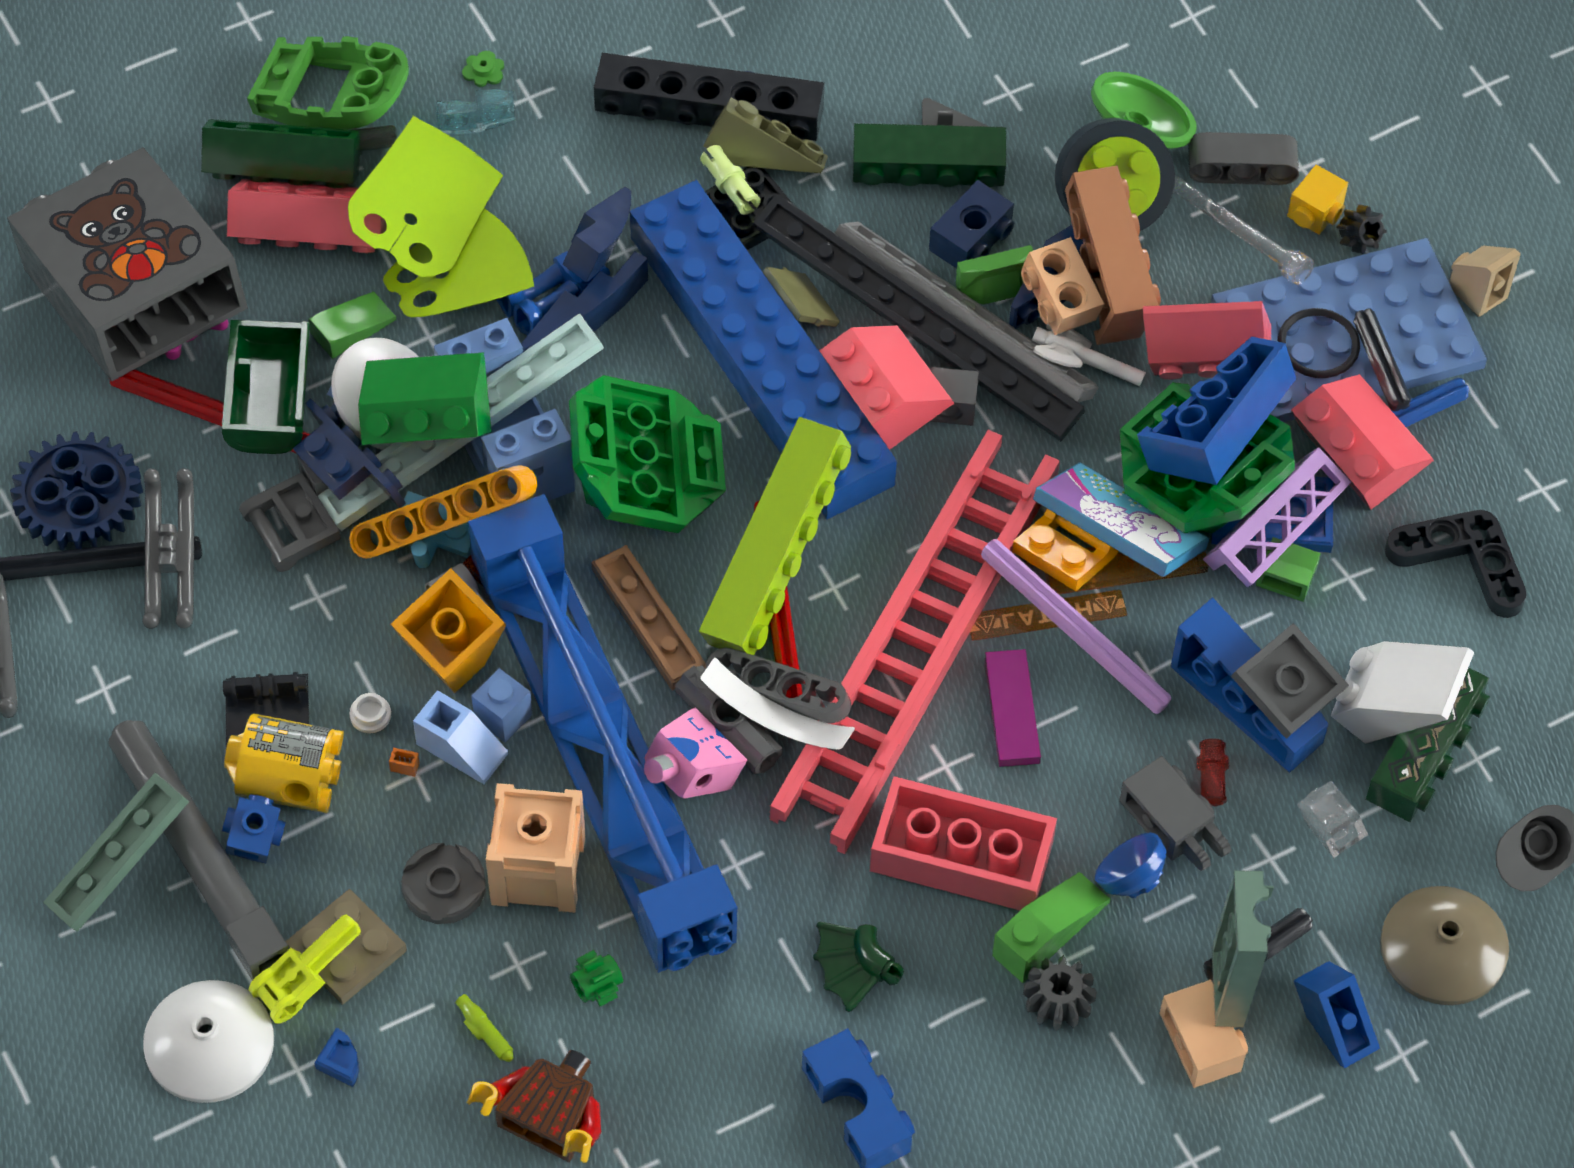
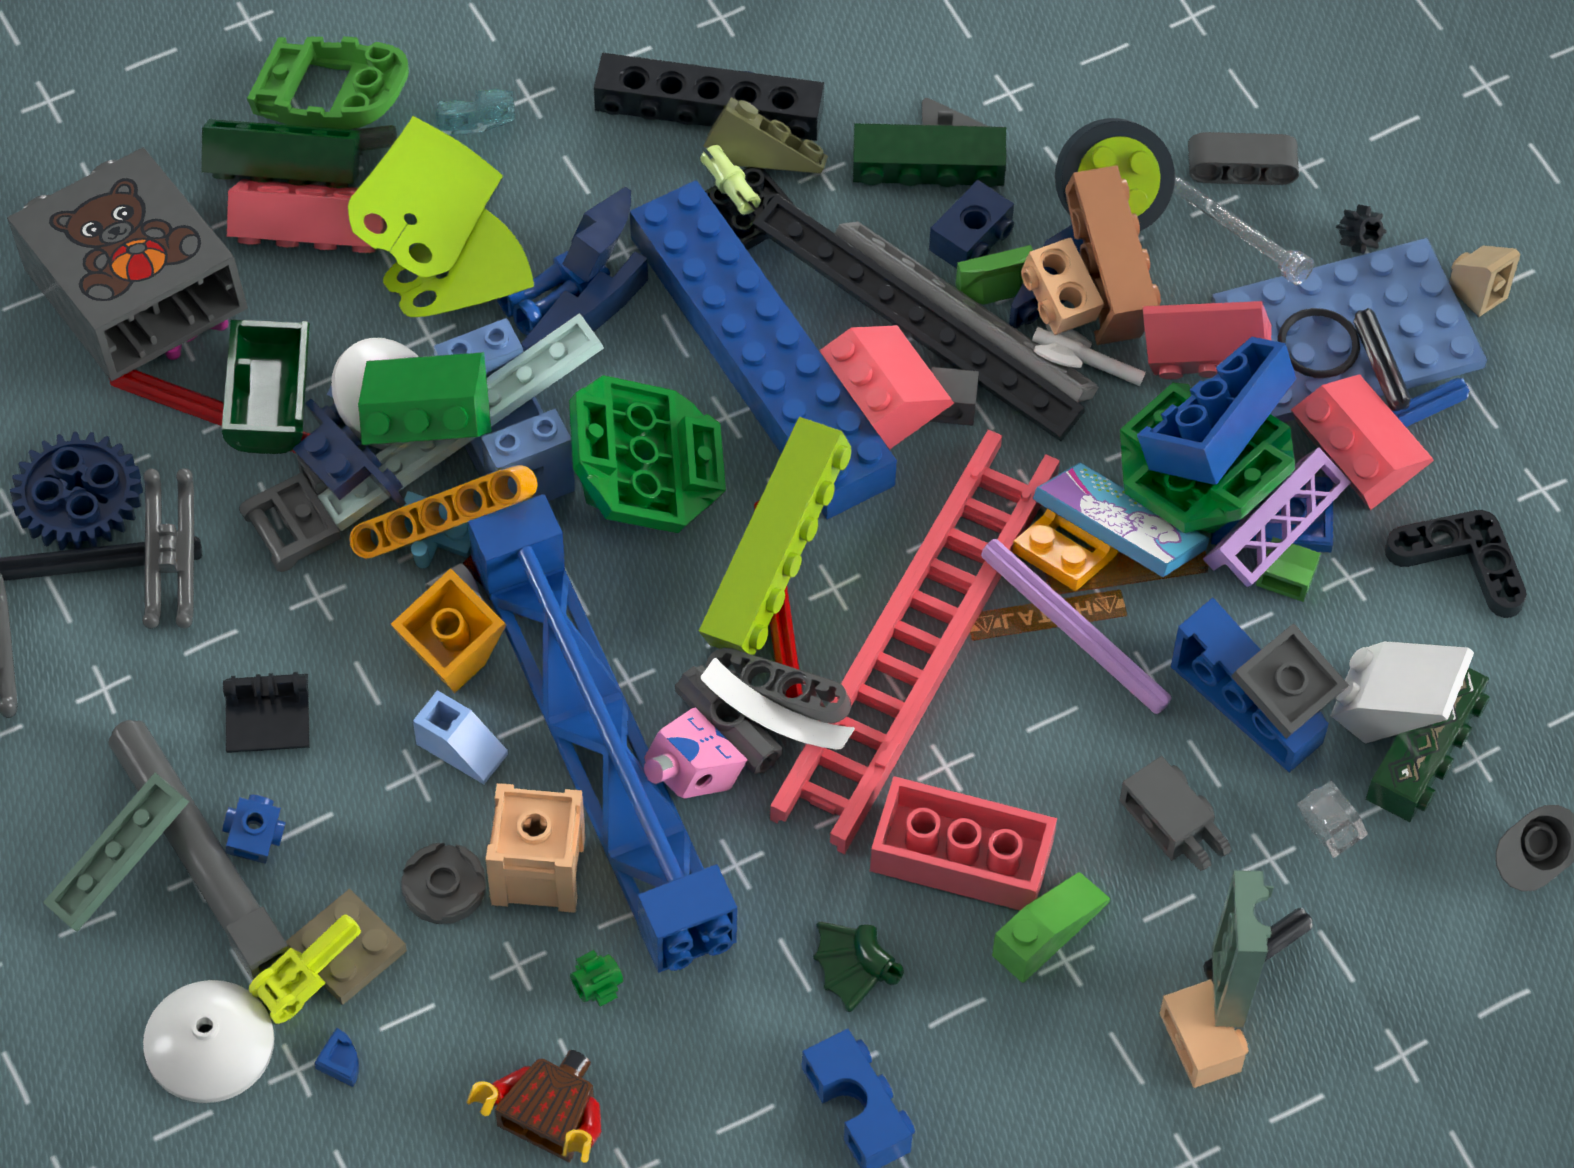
(285, 762): yellow cylinder -> none
(349, 323): bright green slope -> none
(370, 713): white plate -> none
(404, 762): orange piece -> none
(482, 1028): lime piece -> none
(483, 69): bright green plant -> none
(502, 705): medium blue brick -> none
(647, 614): medium nougat tile -> none
(801, 297): olive piece -> none
(1012, 708): magenta tile -> none
(1059, 1007): dark grey gear -> none
(1132, 866): blue piece -> none
(1144, 103): bright green dish -> none
(1212, 766): clear red pin -> none
(1318, 200): yellow brick -> none
(1337, 1012): blue slope -> none
(1439, 965): dark tan dish -> none

